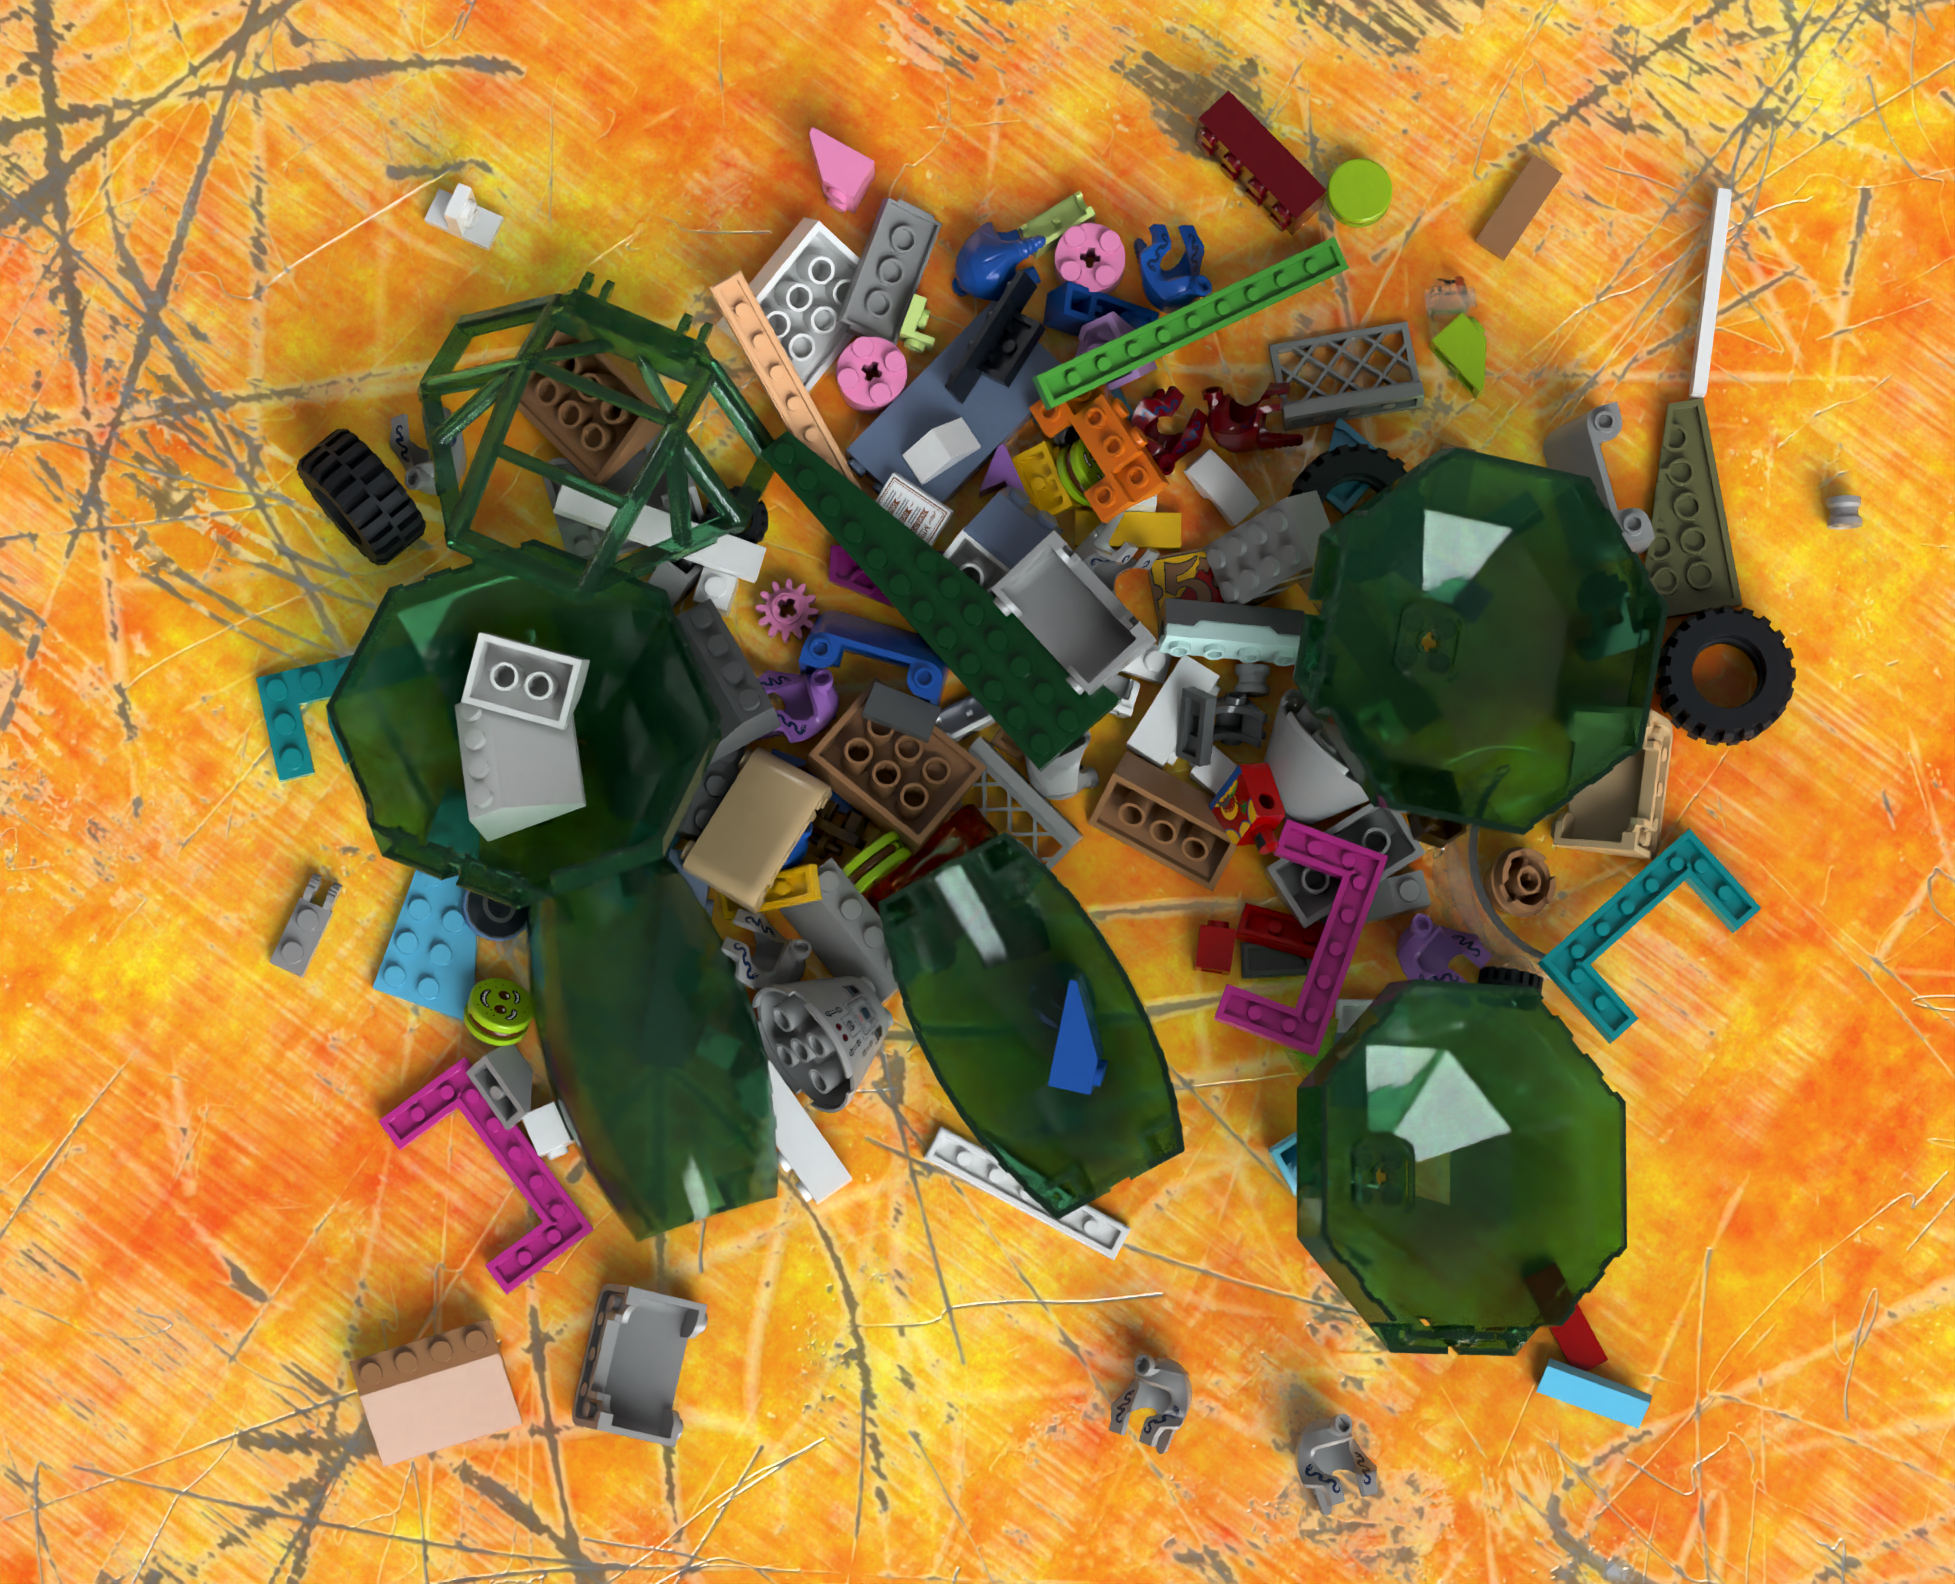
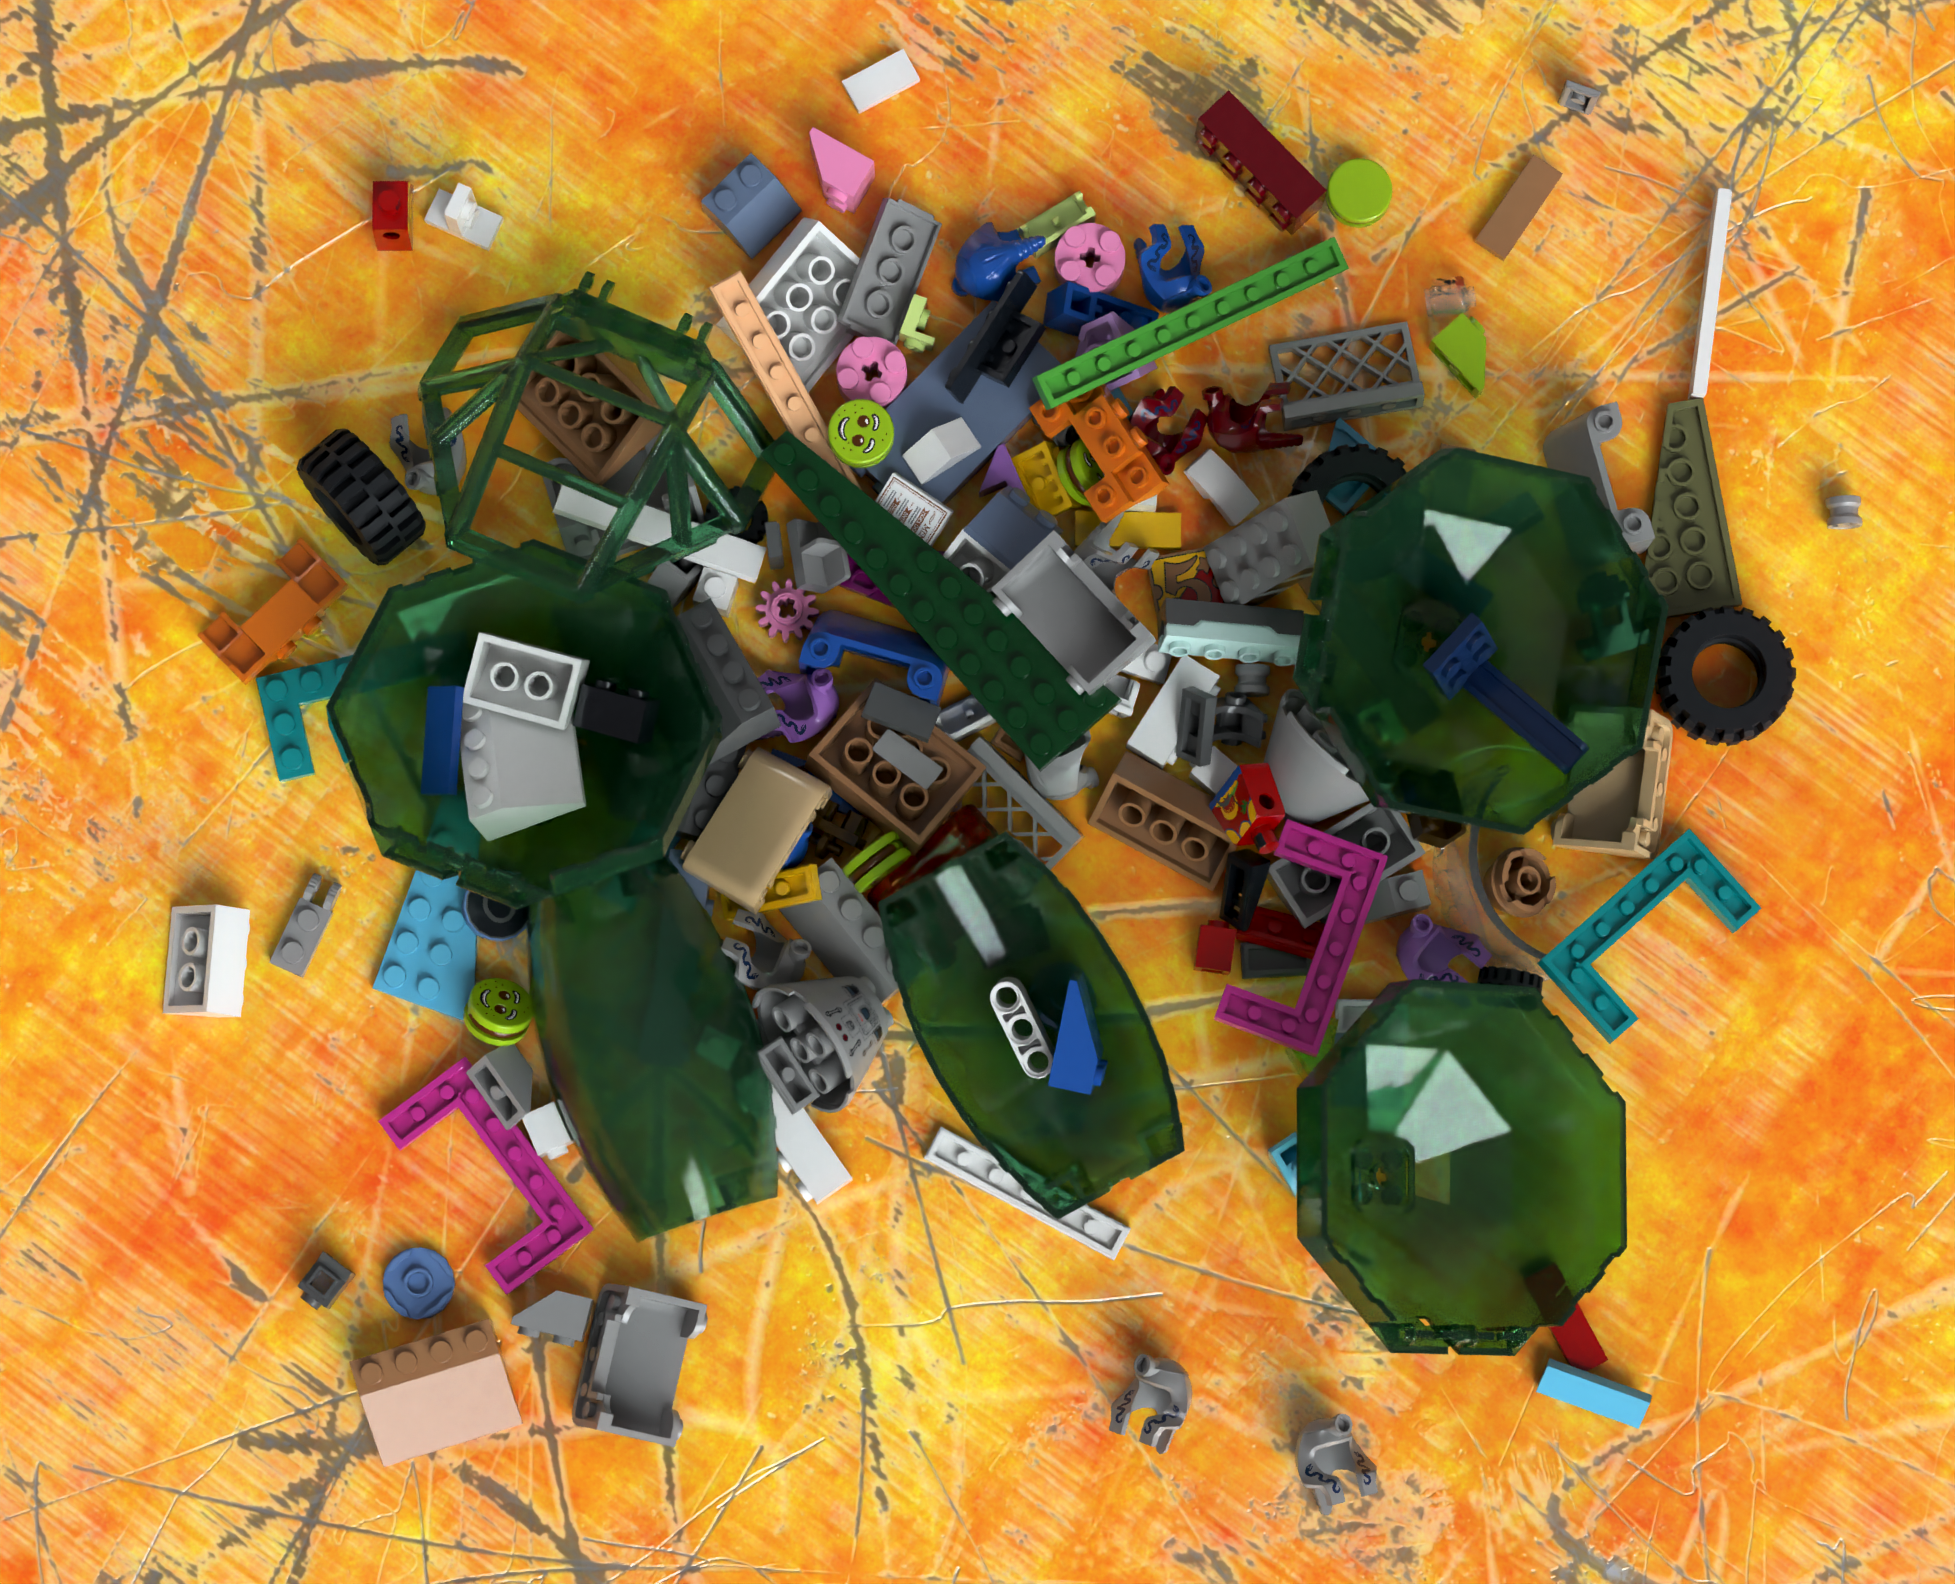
(206, 961): none -> white slope
(282, 619): none -> orange bracket
(325, 1282): none -> dark grey window
(393, 213): none -> red torso
(418, 1283): none -> medium blue tile
(442, 740): none -> blue tile
(556, 1314): none -> light grey slope
(616, 711): none -> black brick
(750, 206): none -> sand blue slope
(774, 545): none -> dark grey tile
(787, 1075): none -> light grey slope
(816, 557): none -> light grey panel
(861, 433): none -> lime head
(880, 81): none -> white tile
(907, 759): none -> light grey sticker
(1022, 1009): none -> white beam
(1253, 870): none -> black slope
(1464, 664): none -> dark blue bracket
(1578, 97): none -> light grey slope

